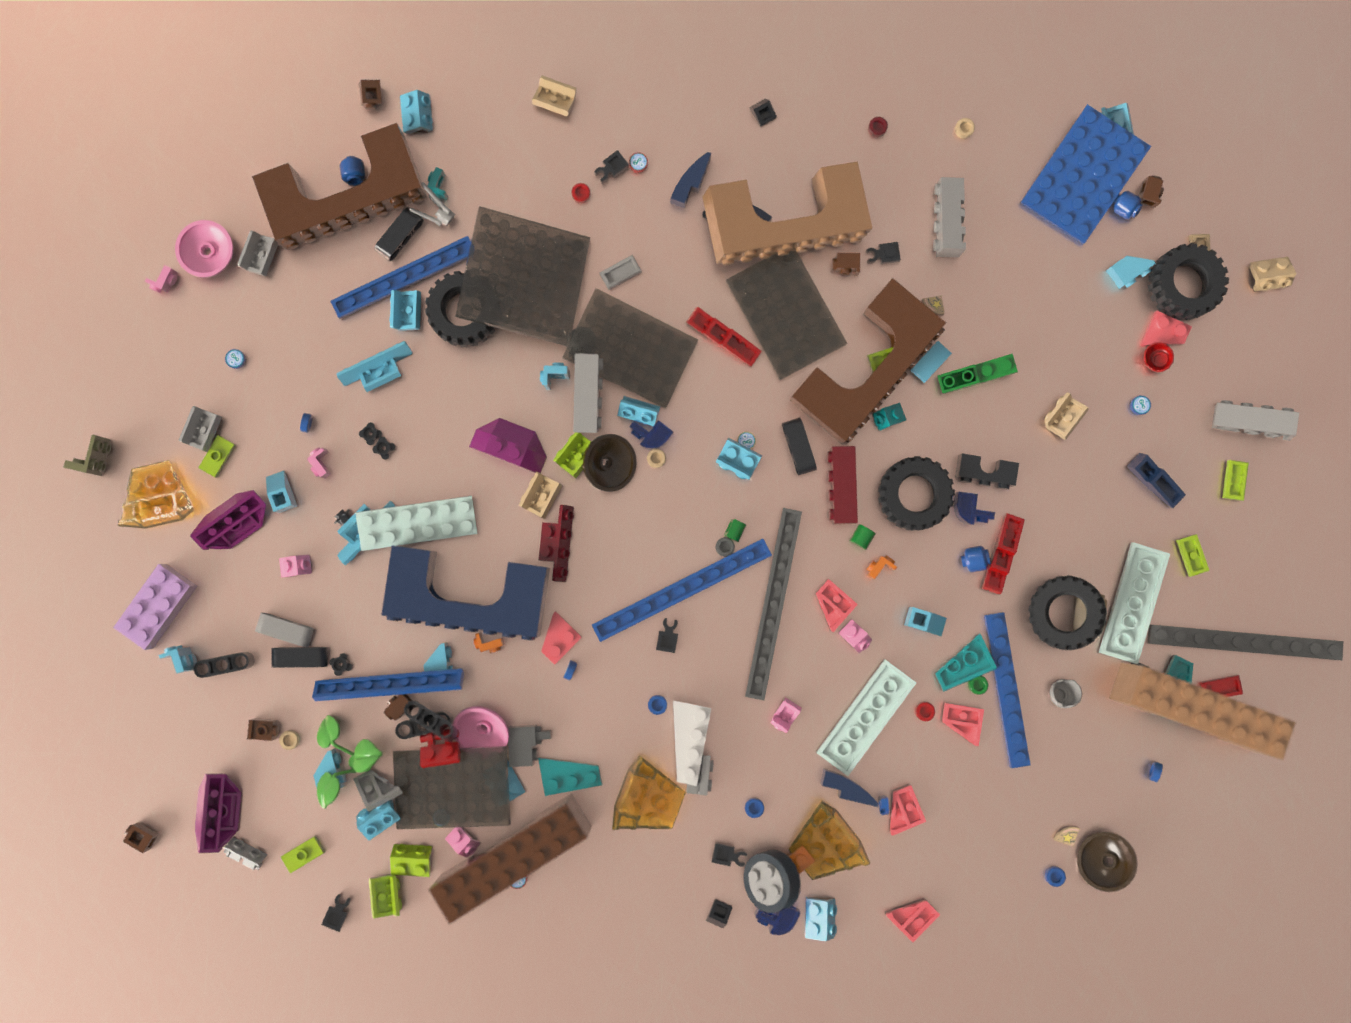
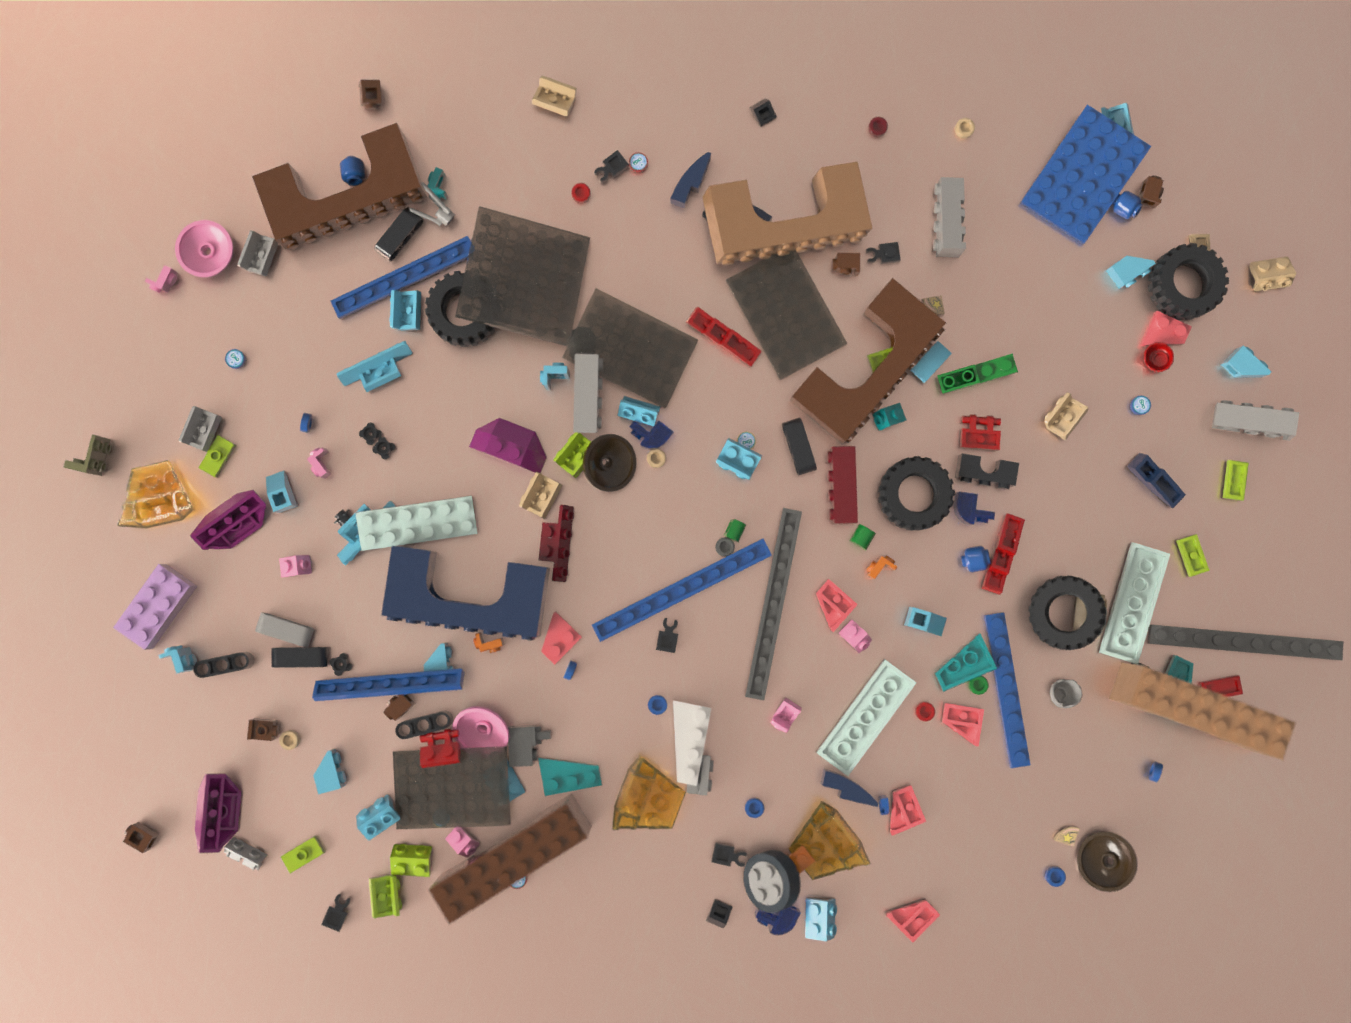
(361, 760): bright green plant -> none
(375, 789): light grey wing -> none
(416, 111): medium azure bracket -> none
(422, 717): black beam -> none
(620, 272): light grey tile -> none
(977, 438): none -> red plate
(1245, 365): none -> medium azure slope

